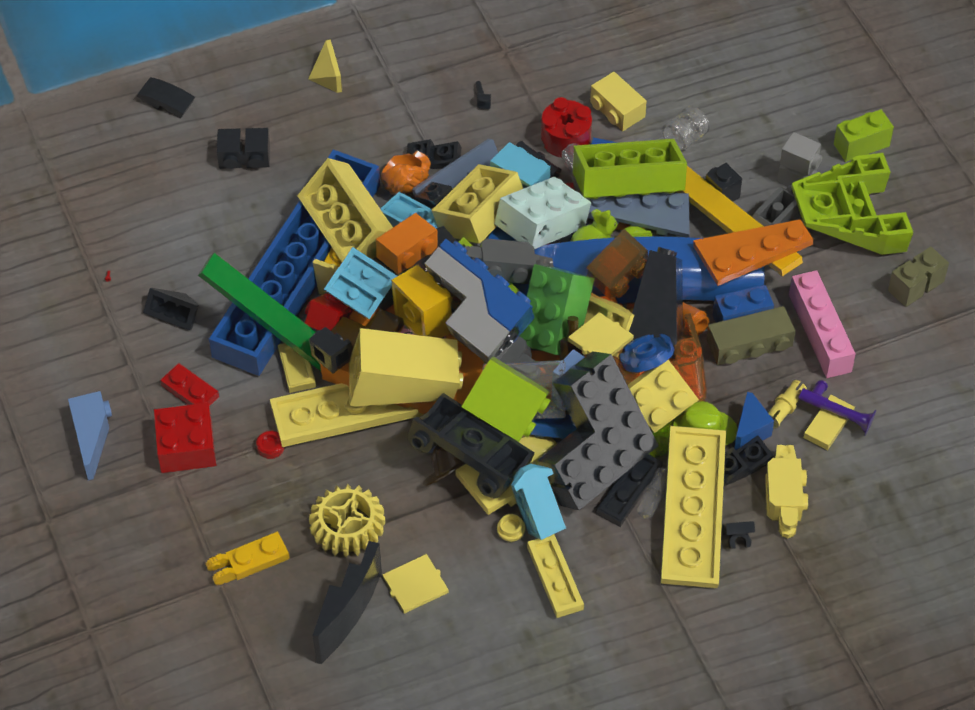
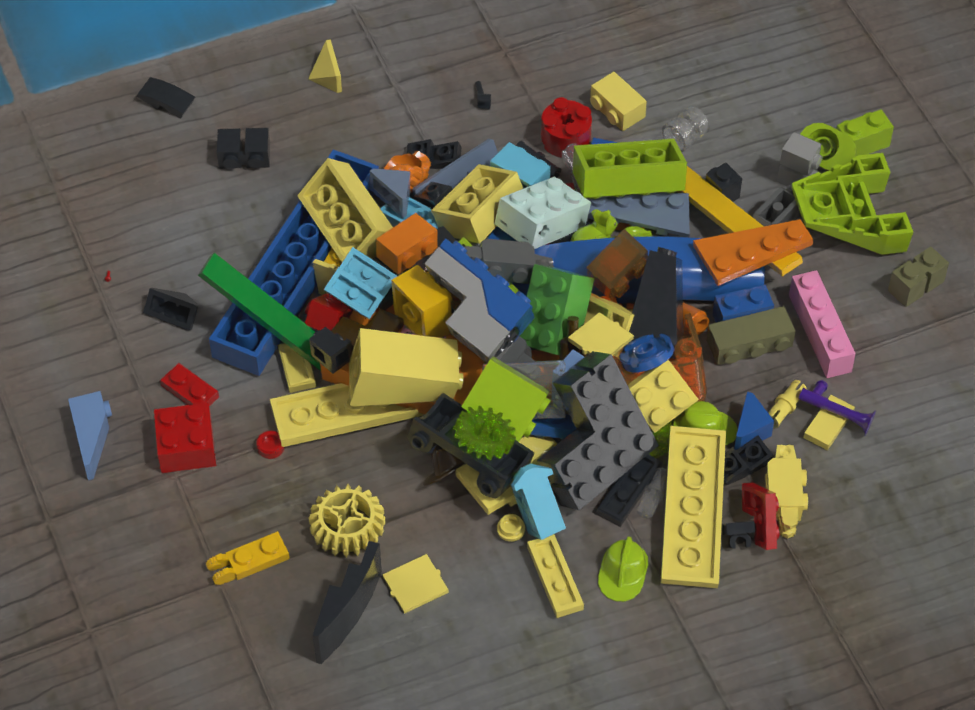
(392, 188): none -> sand blue slope
(484, 432): none -> clear neon green gear
(623, 570): none -> lime piece
(763, 506): none -> red plate
(835, 145): none -> lime piece

